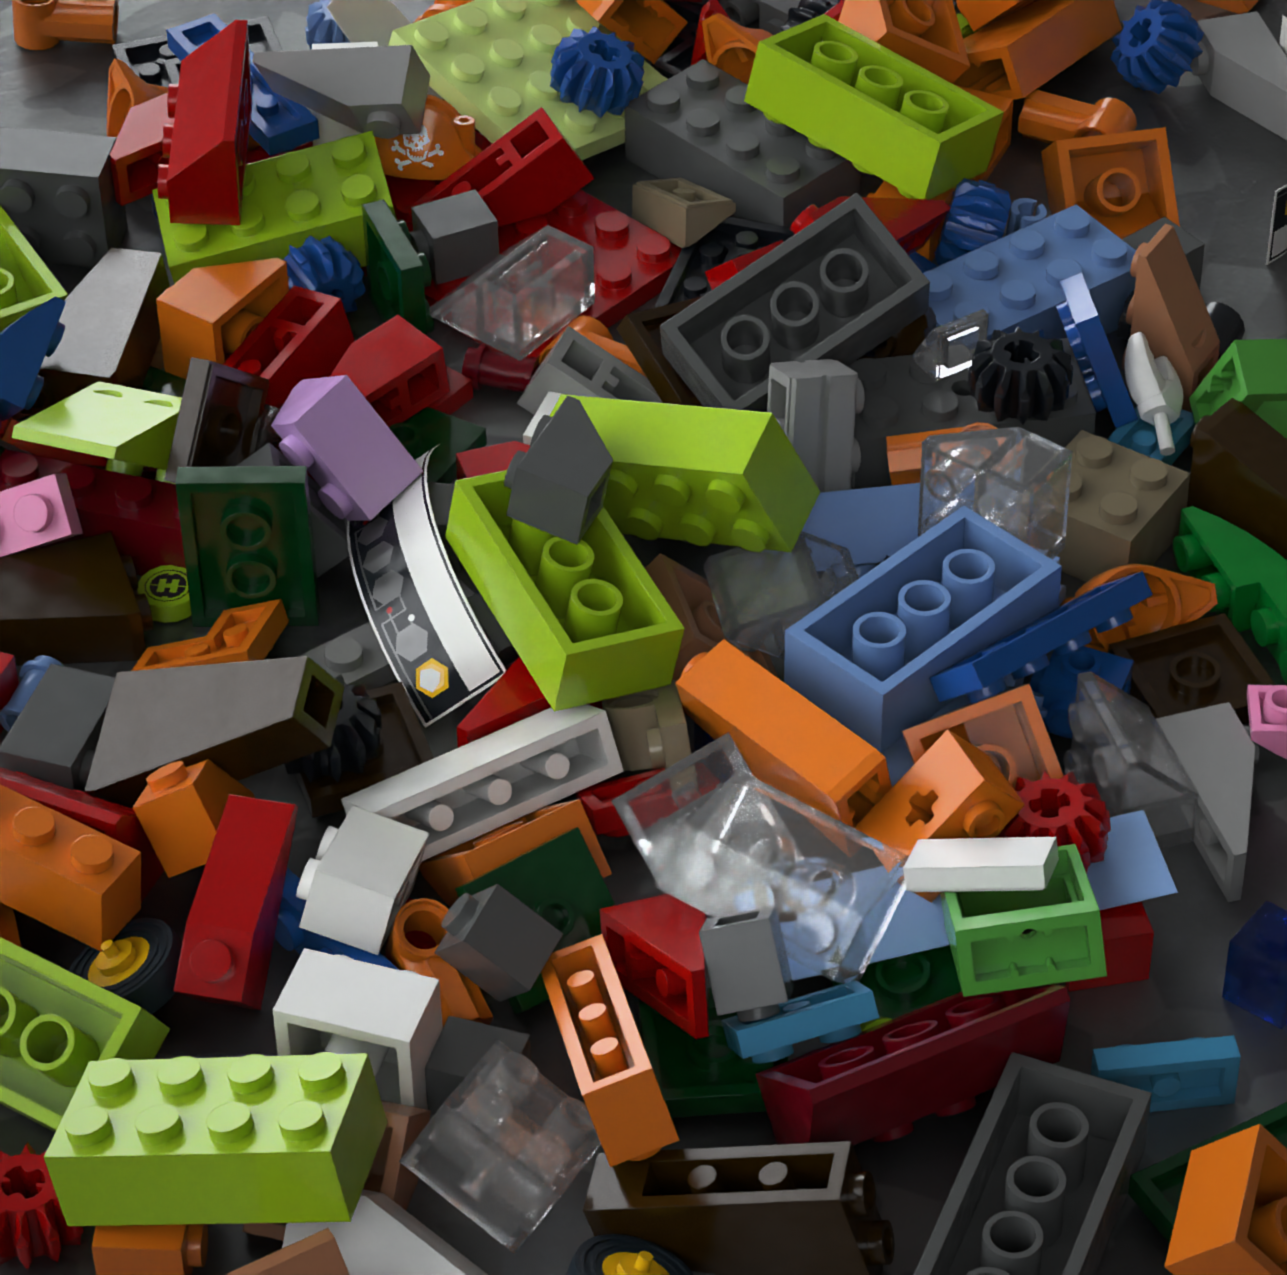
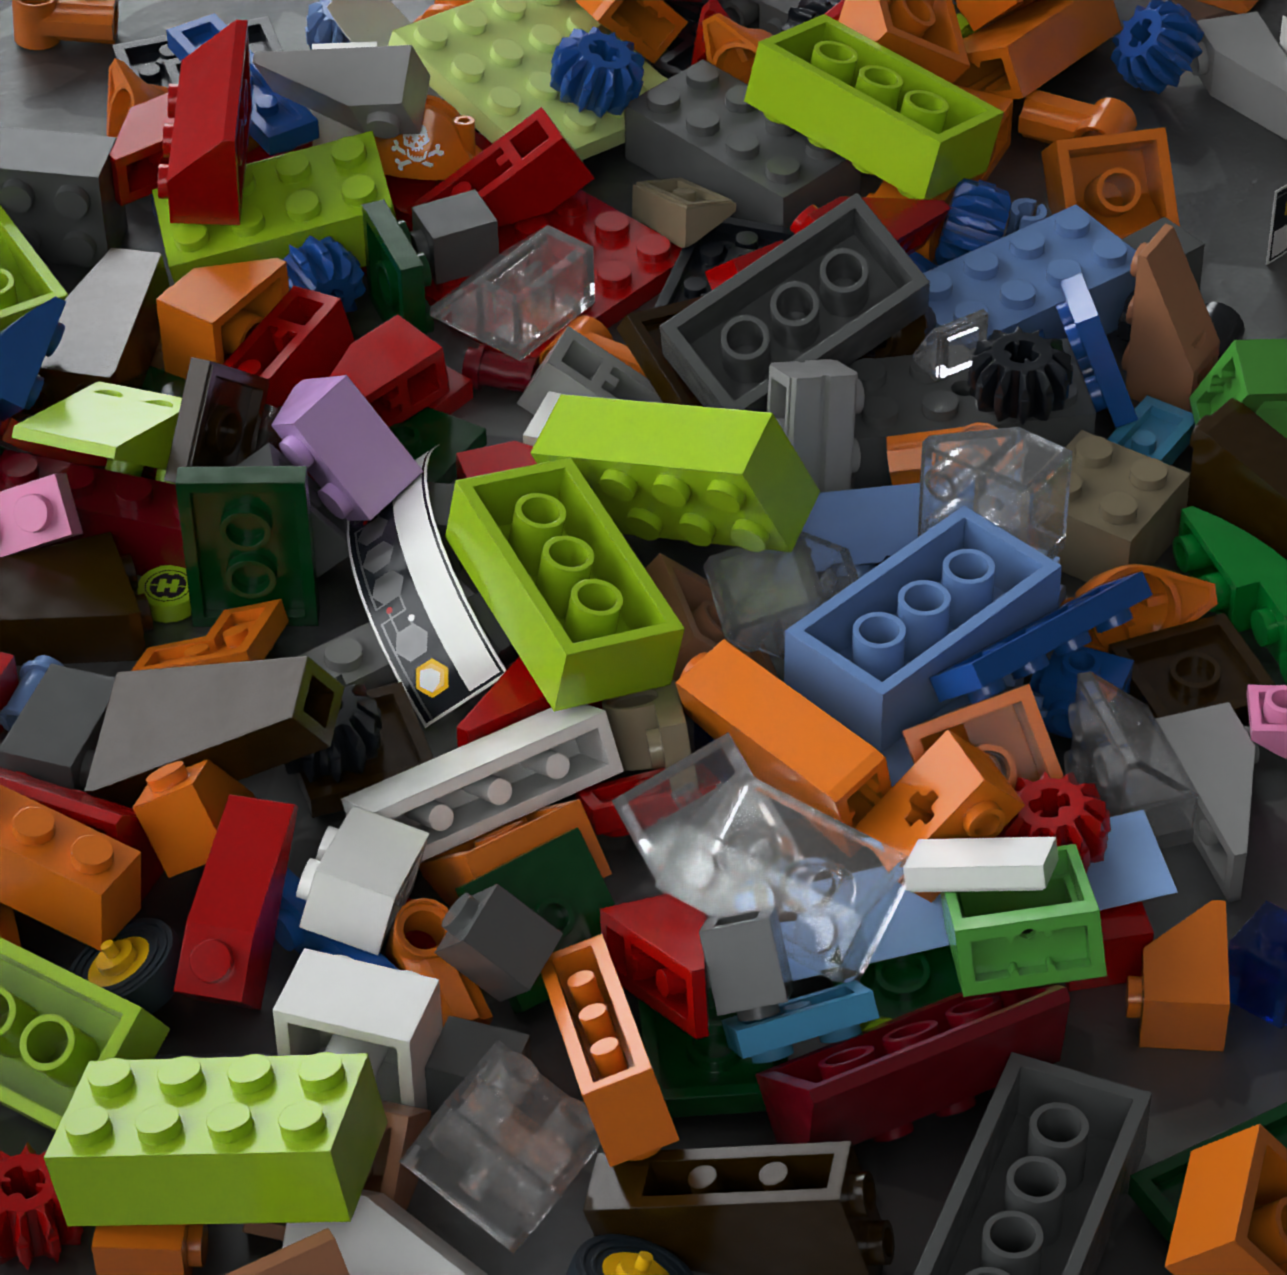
(561, 476): dark grey slope -> none
(1154, 389): white hand -> none
(1175, 1072): dark azure plate -> none
(1184, 984): none -> orange slope

